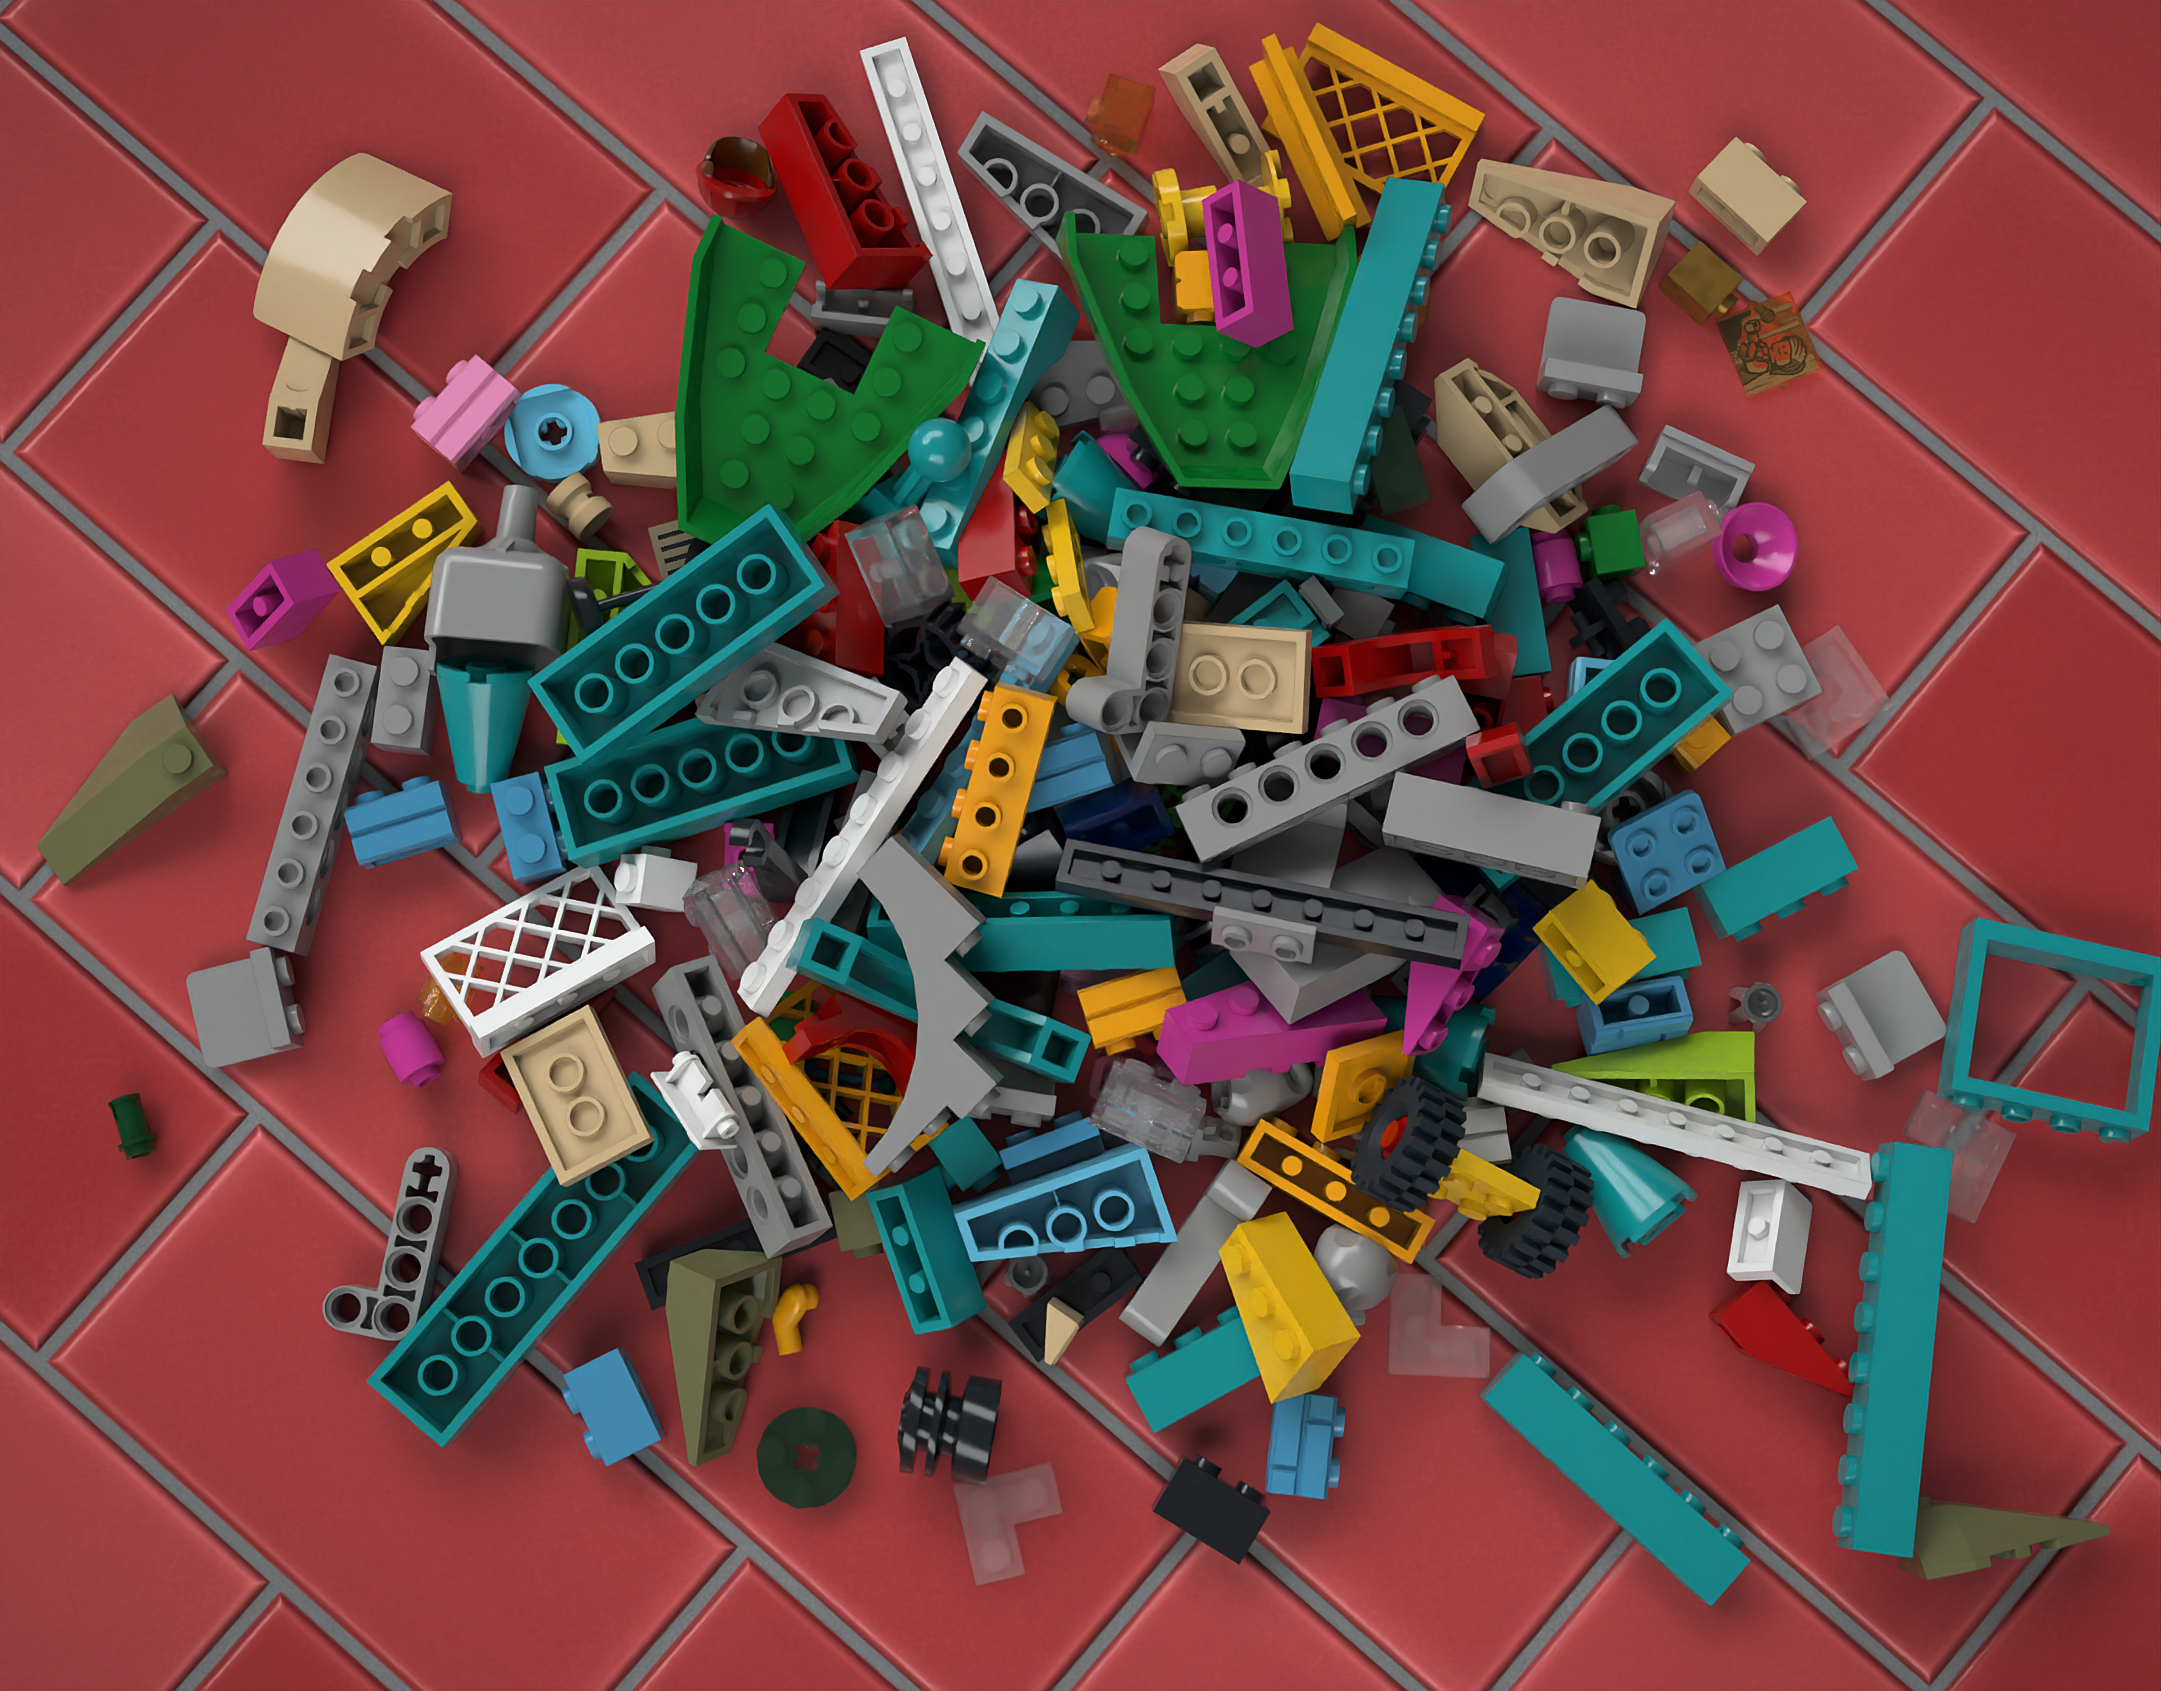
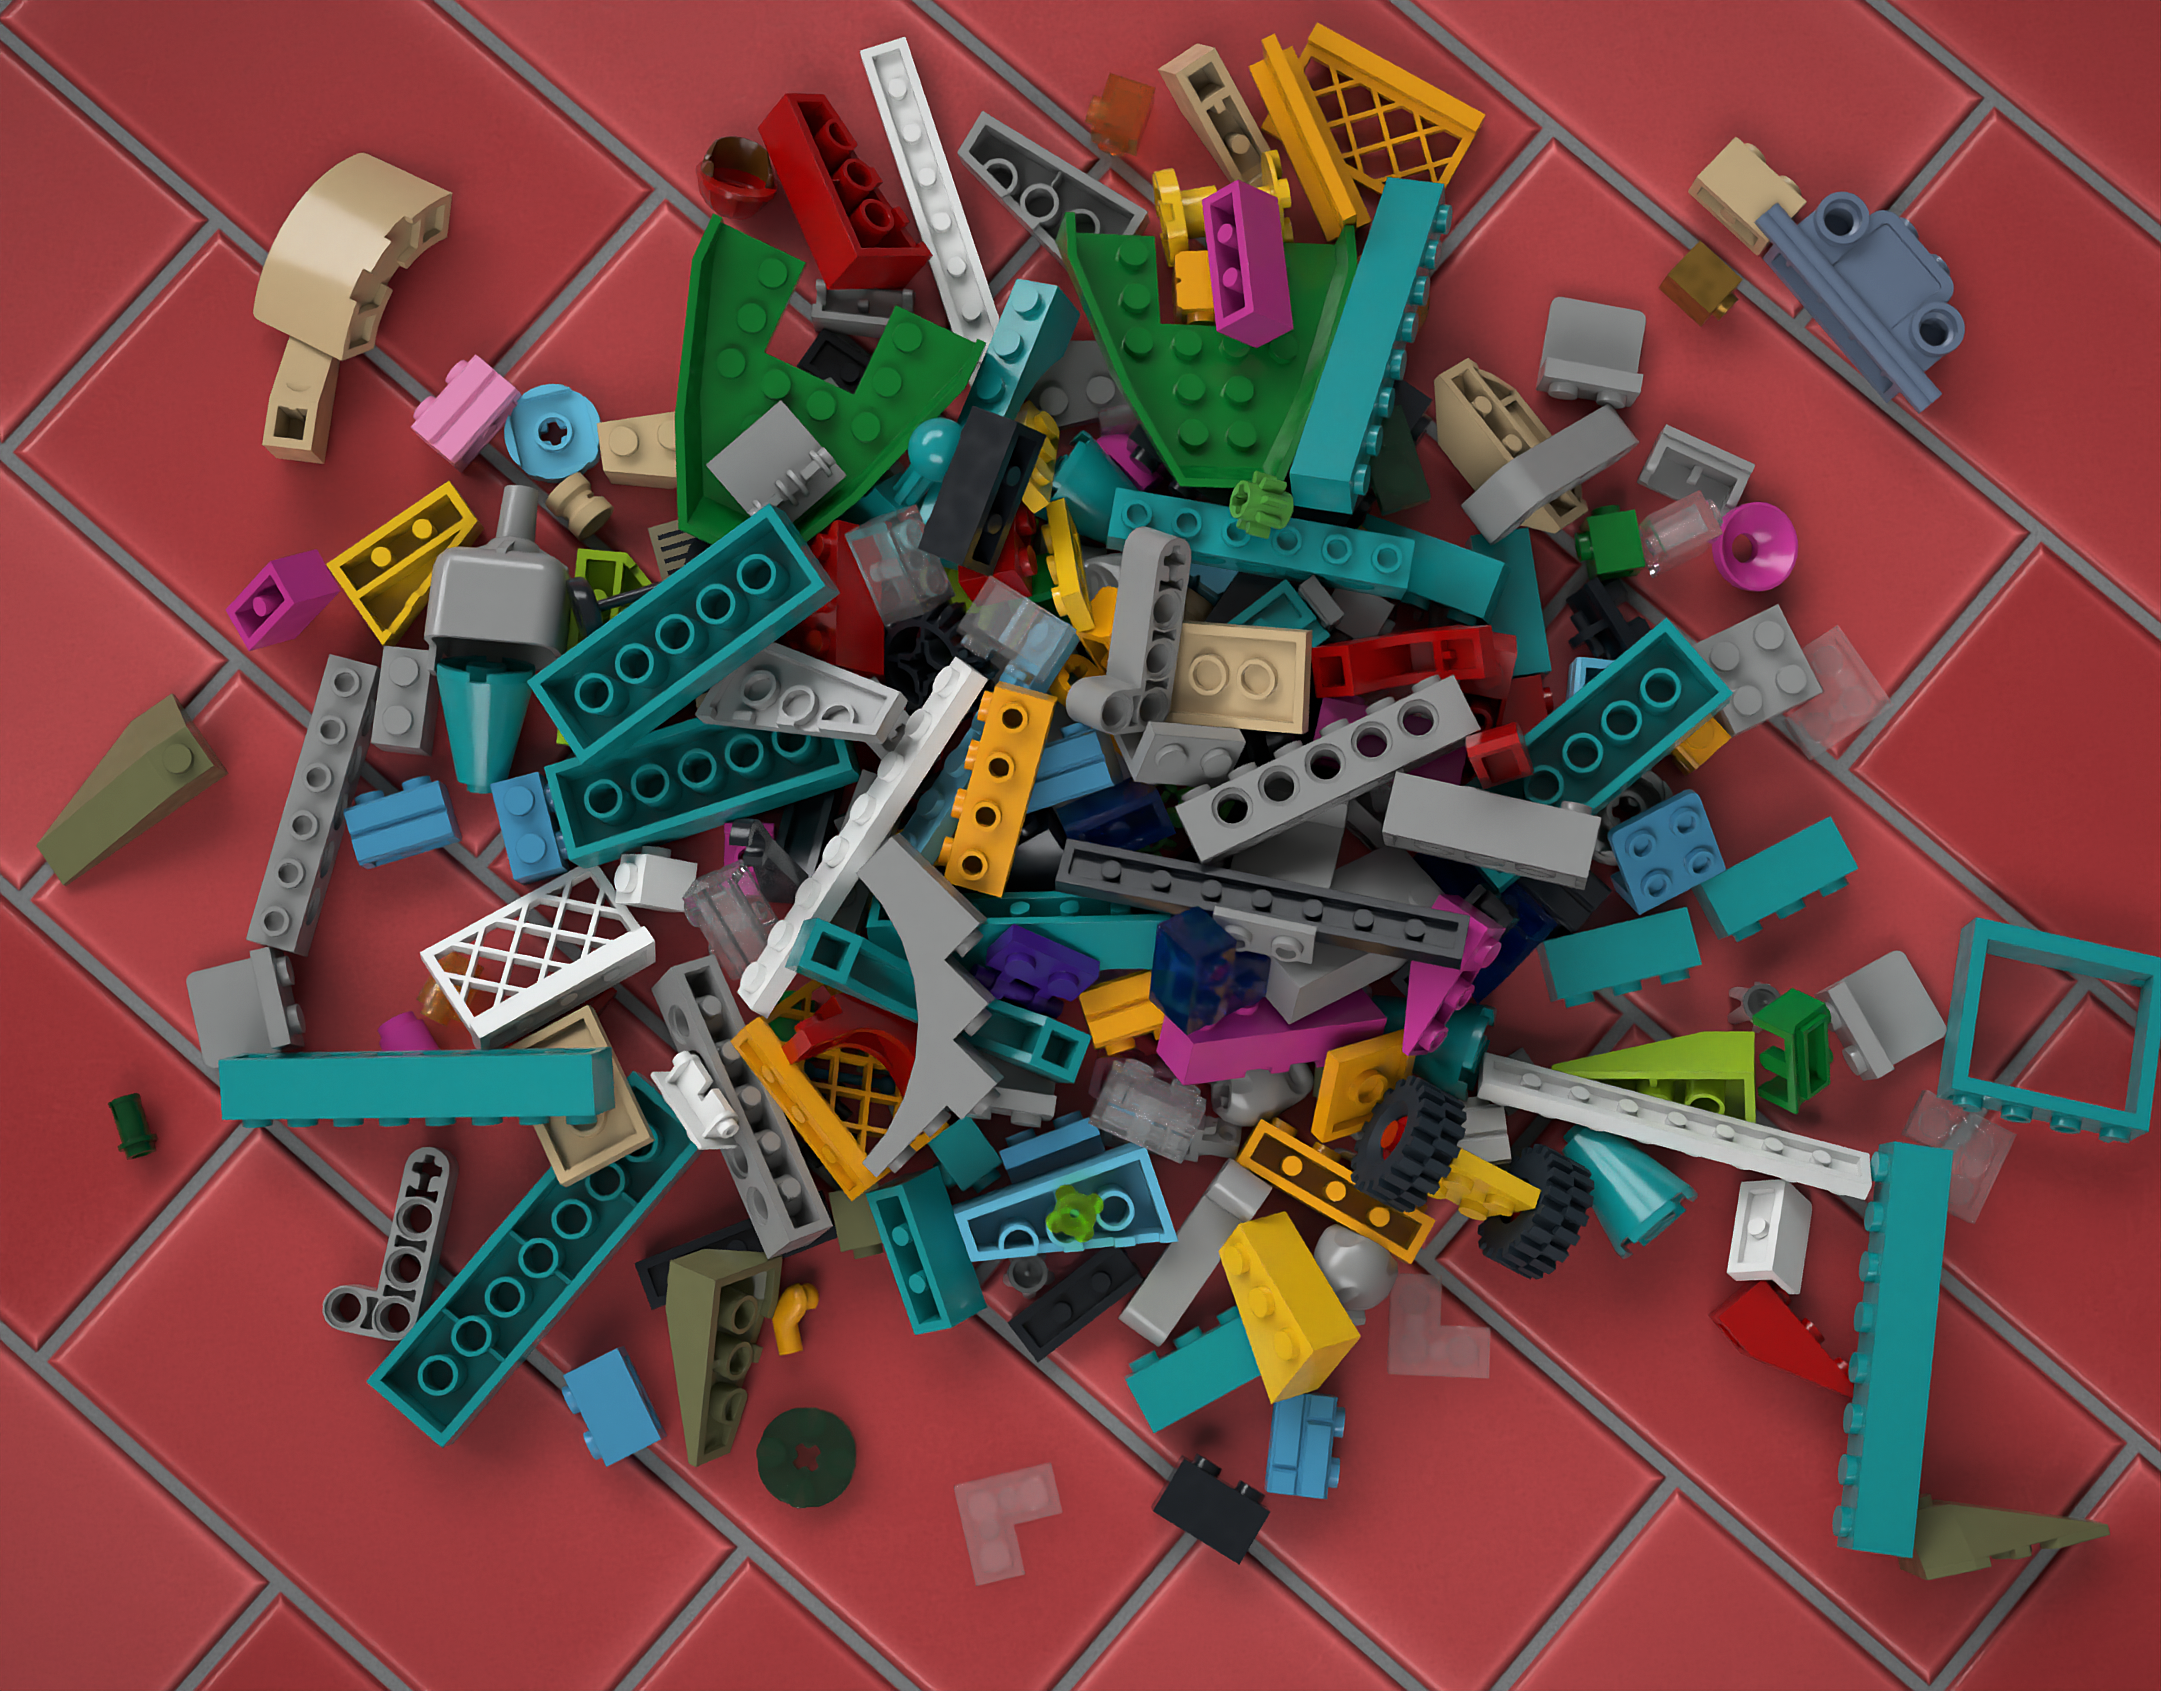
(417, 1085): none -> teal brick
(776, 465): none -> light grey hinge
(949, 1425): black wheel -> none
(982, 491): none -> black brick
(1041, 963): none -> dark purple plate
(1061, 1327): tan slope -> none
(1081, 1226): none -> clear neon green plate
(1201, 974): none -> clear blue brick
(1261, 505): none -> bright green gear
(1556, 566): dark pink brick -> none
(1588, 226): tan wedge -> none
(1594, 942): yellow brick -> none
(1614, 1477): teal brick -> none
(1635, 1016): dark azure brick -> none
(1769, 344): clear orange piece -> none
(1807, 1057): none -> green window
(1869, 291): none -> sand blue brick

